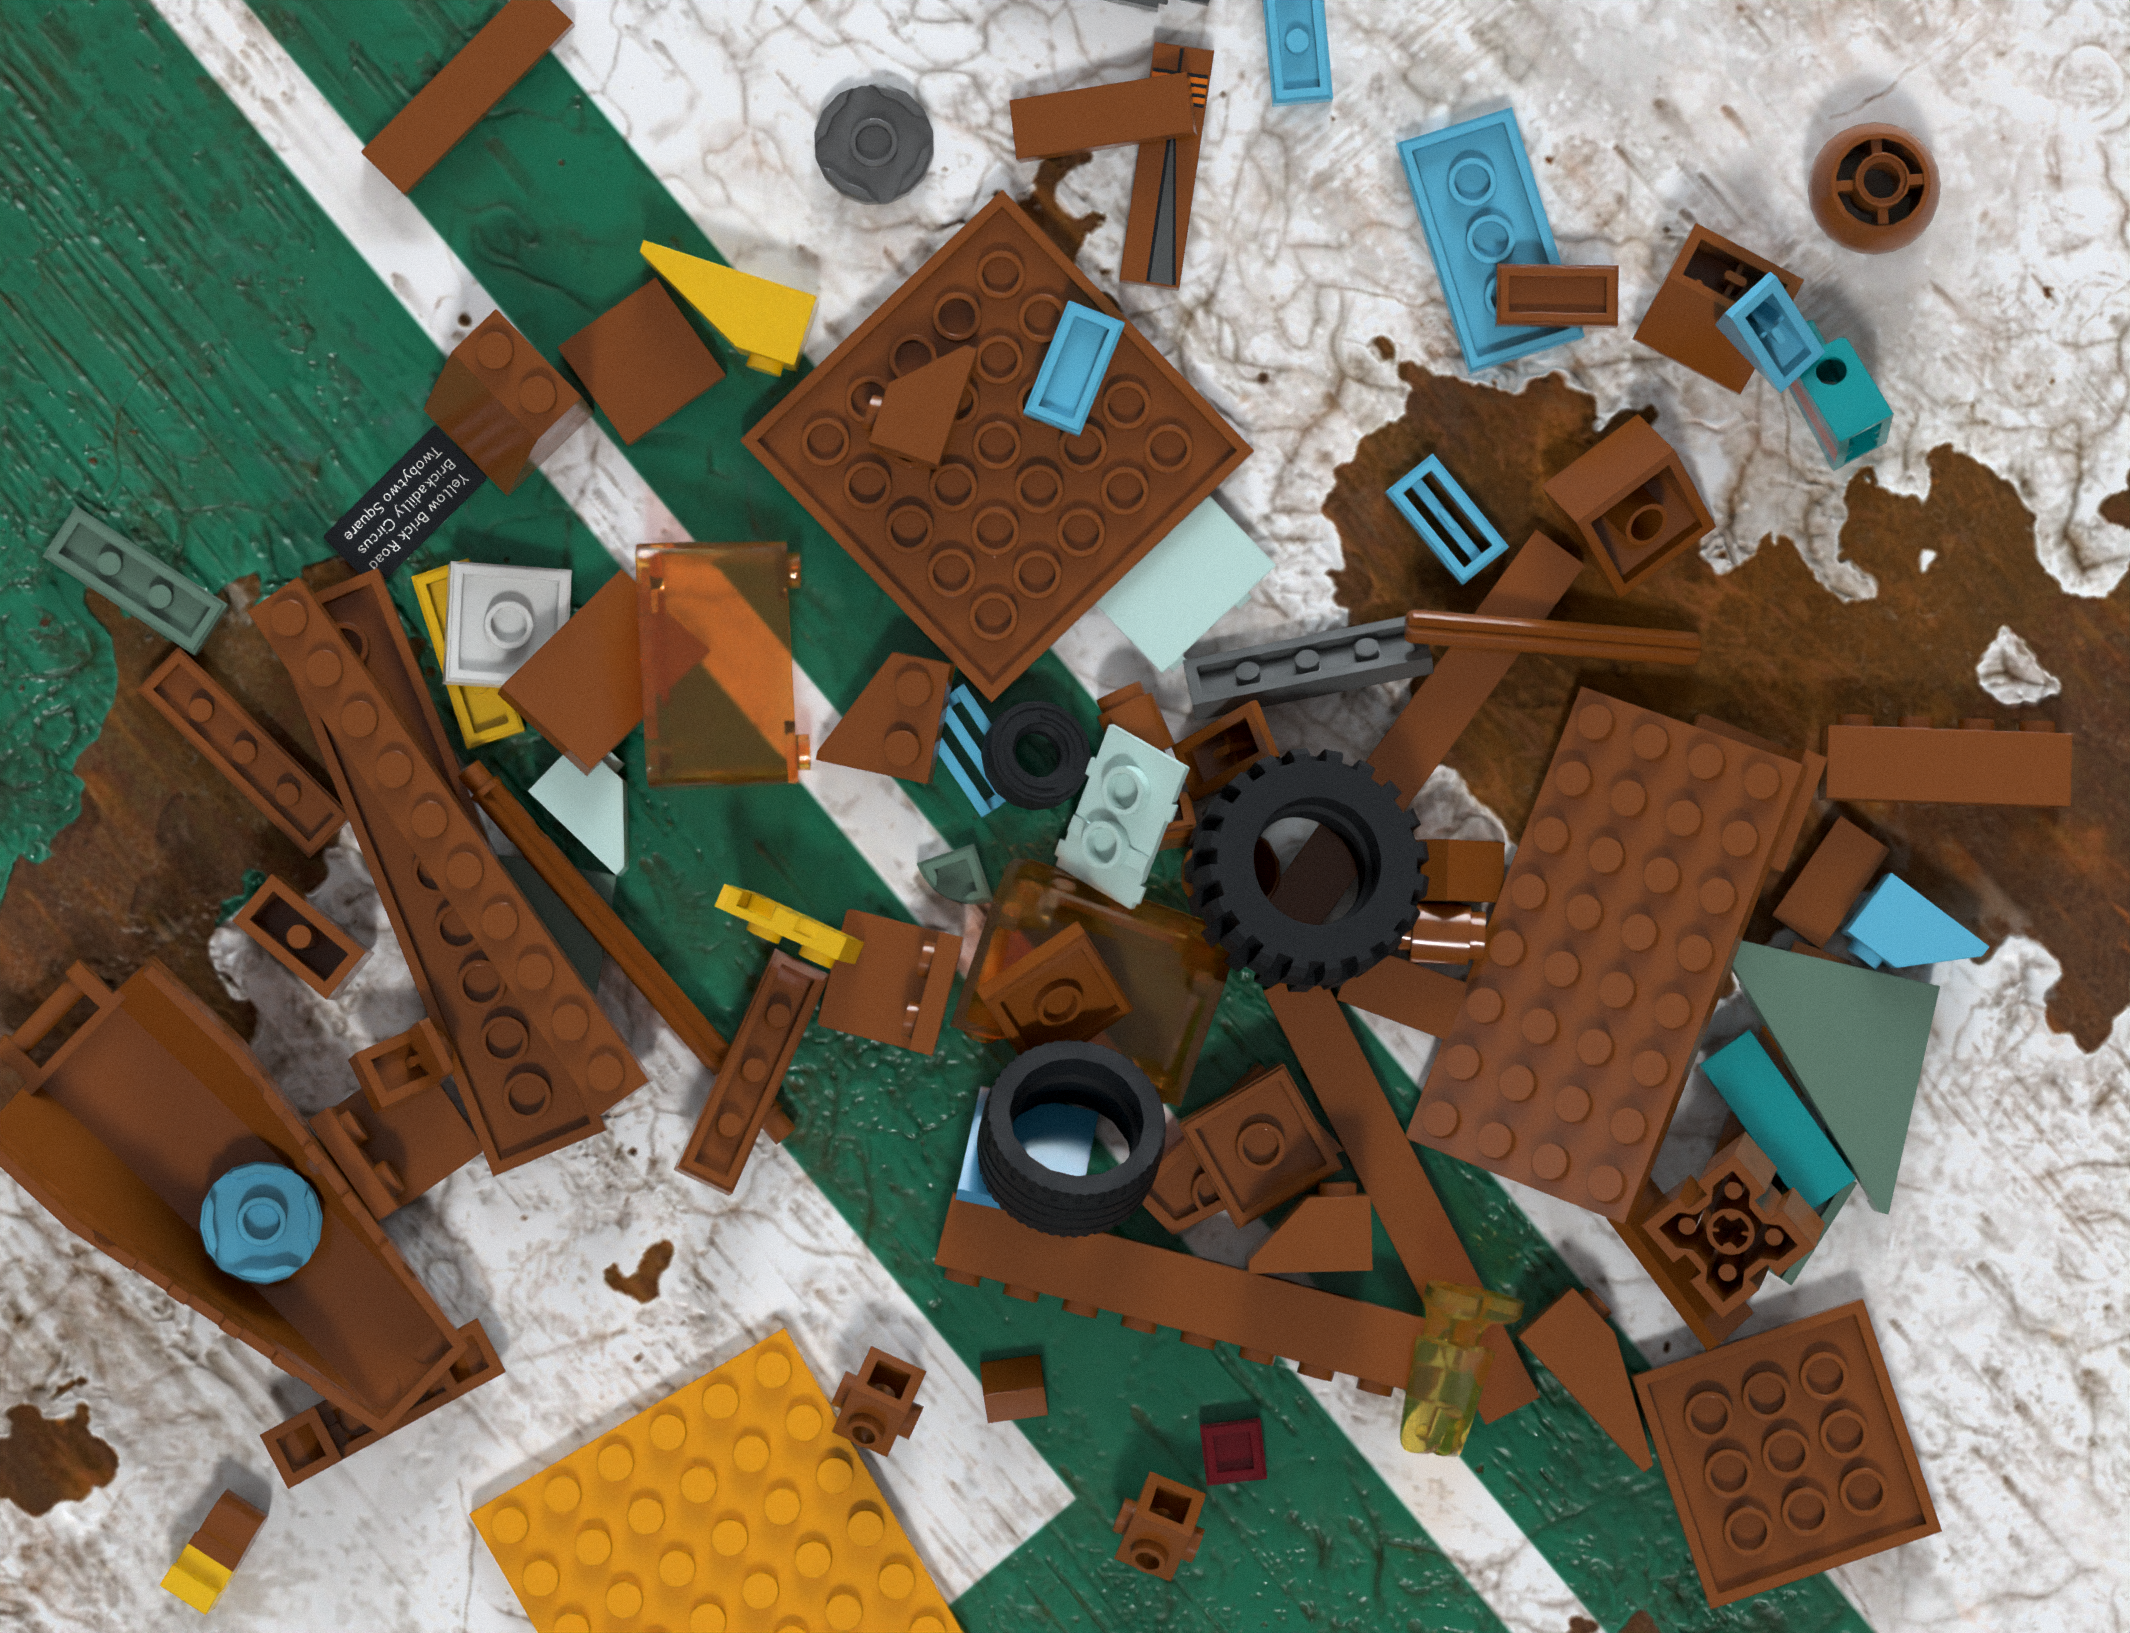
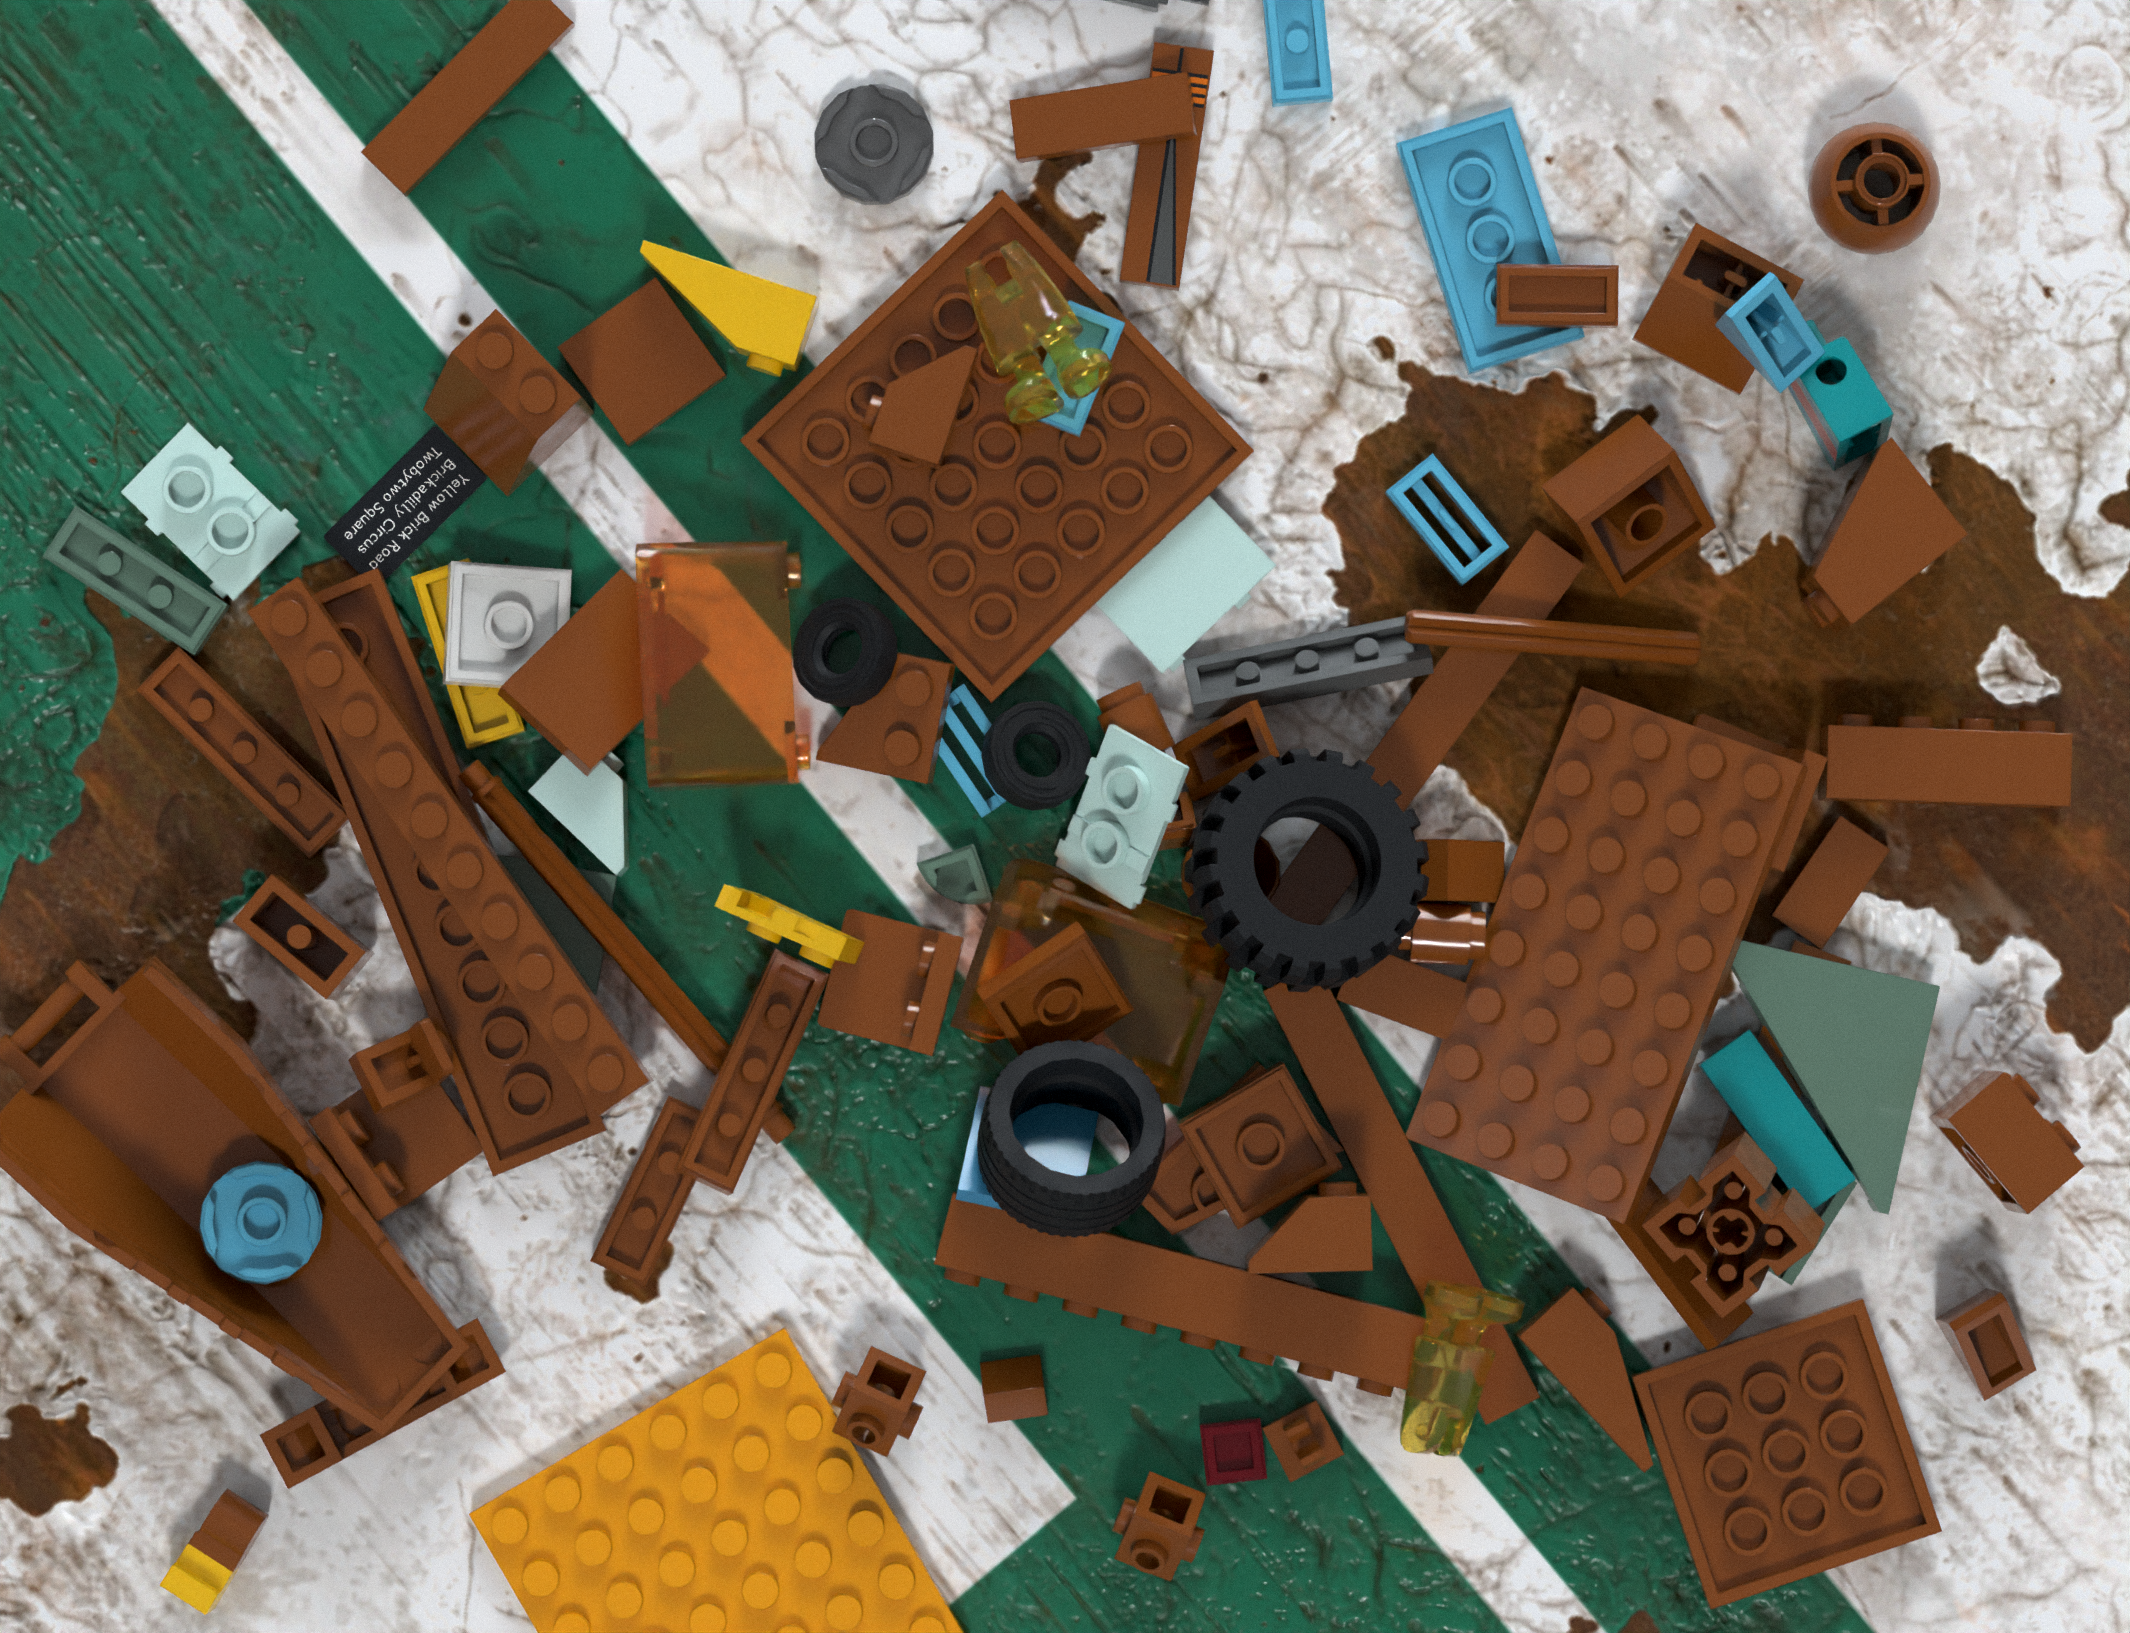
(211, 512): none -> light aqua piece
(650, 1199): none -> dark orange tile
(874, 663): none -> black tyre
(1023, 317): none -> clear yellow piece
(1302, 1440): none -> dark orange tile
(1877, 540): none -> dark orange slope
(1905, 929): medium azure slope -> none
(1987, 1342): none -> dark orange slope
(2009, 1140): none -> dark orange brick

